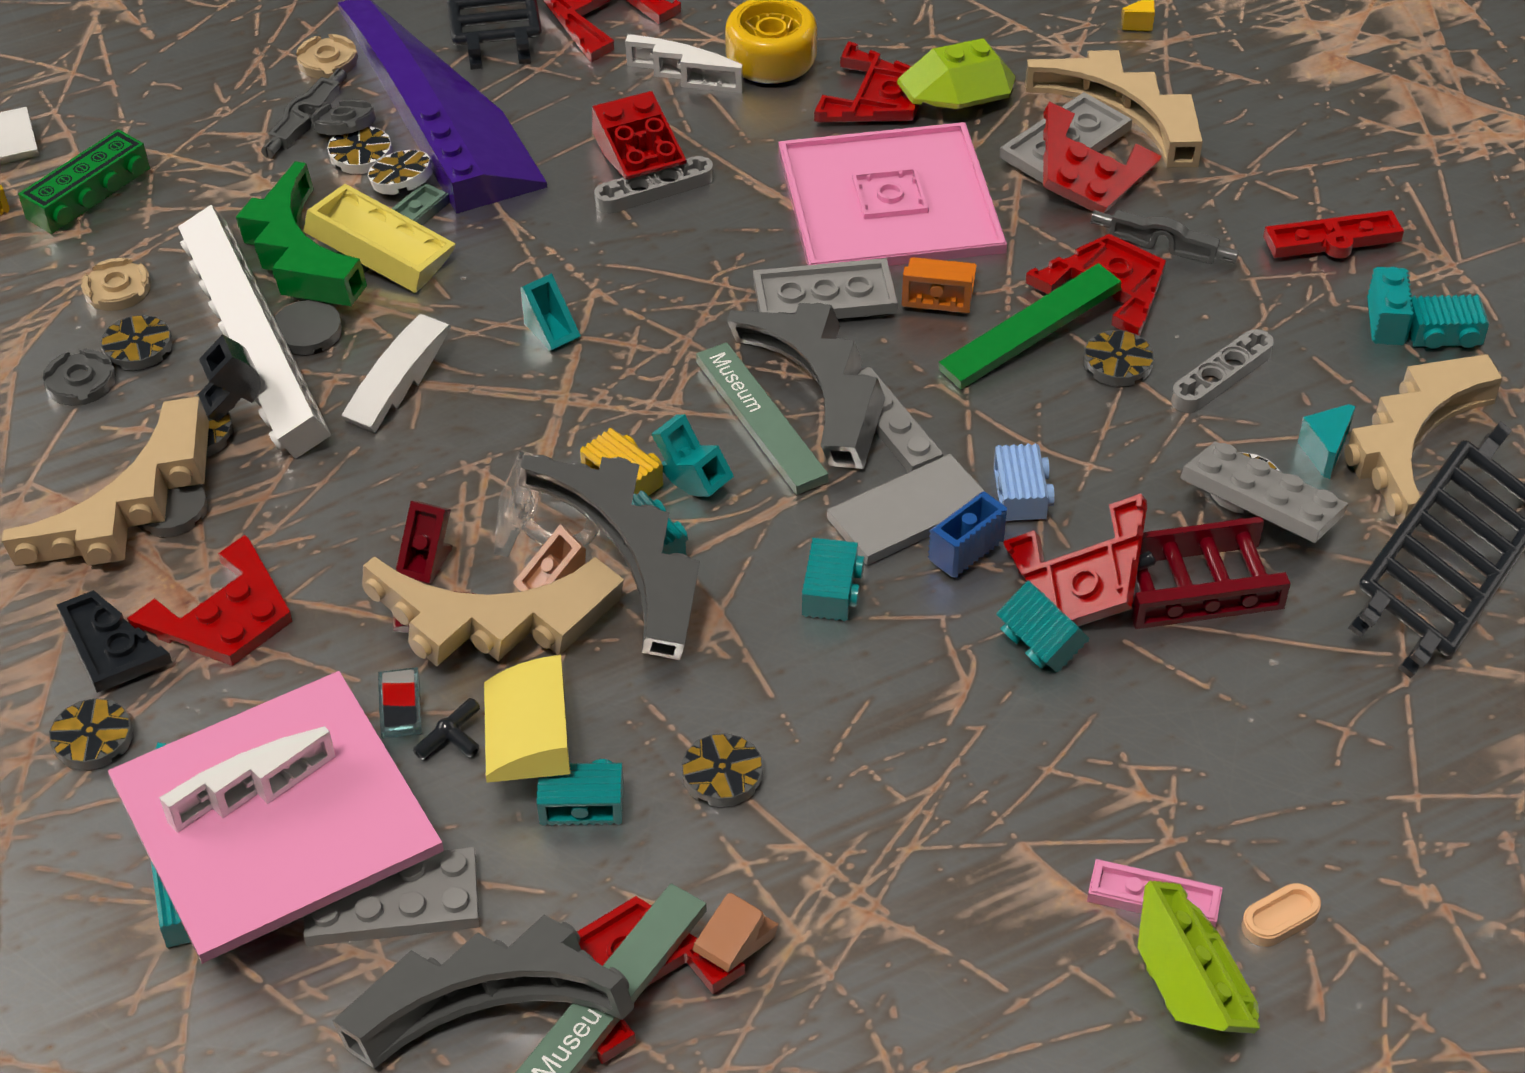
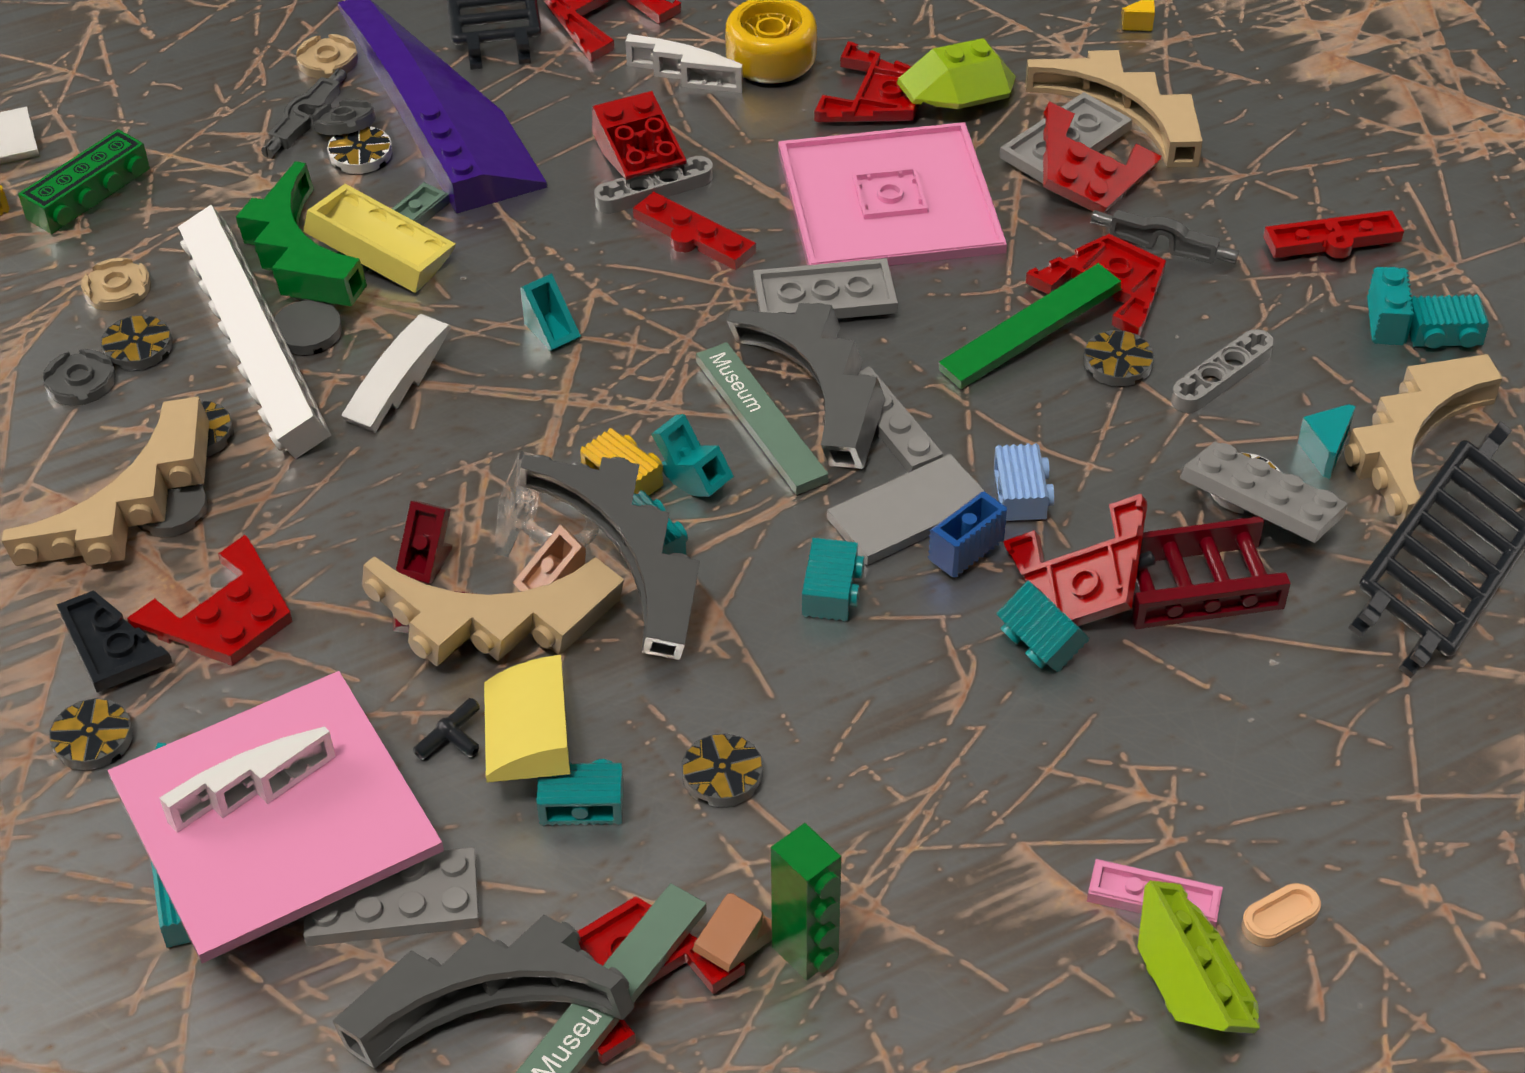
(229, 376): black brick -> none
(399, 171): tile -> none
(399, 702): slope -> none
(691, 229): none -> red hinge
(805, 901): none -> green brick
(938, 285): orange bracket -> none

